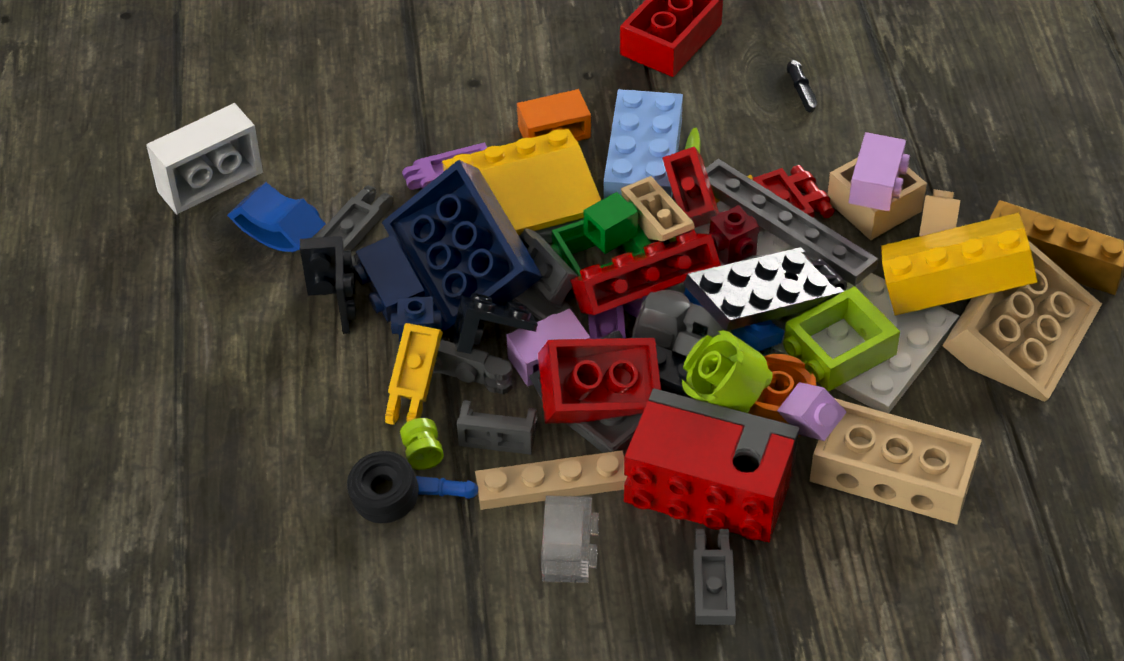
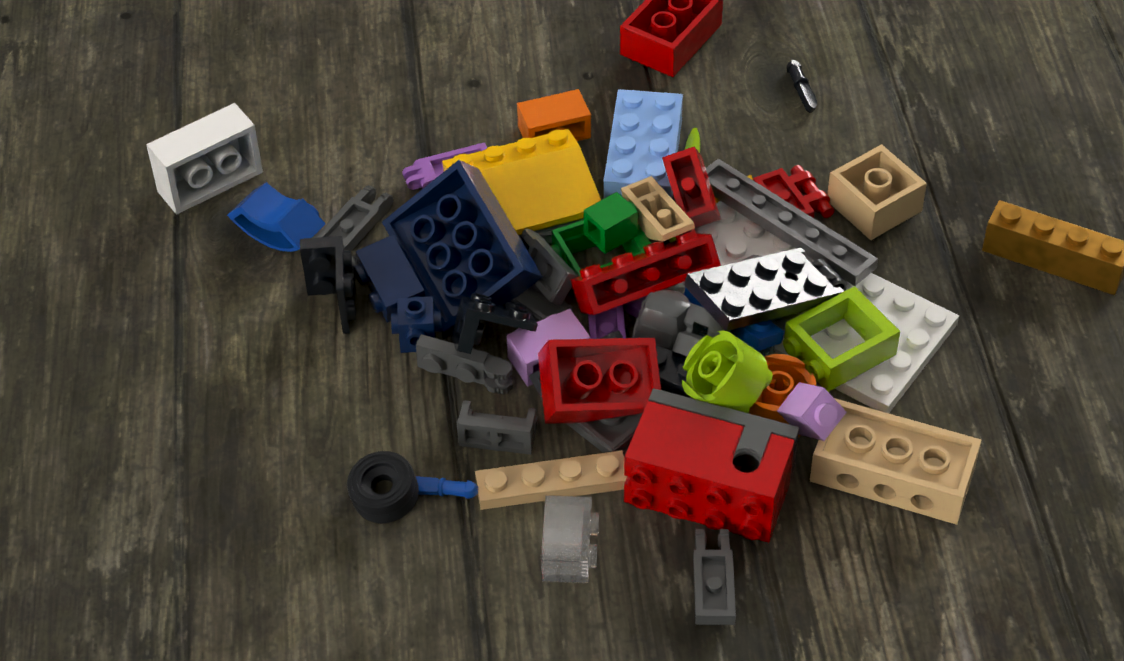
(413, 370): yellow hinge -> none
(421, 443): lime wheel -> none
(734, 235): dark red brick -> none
(878, 172): lavender brick -> none
(939, 212): tan slope -> none
(958, 264): yellow slope -> none
(1025, 331): tan slope -> none

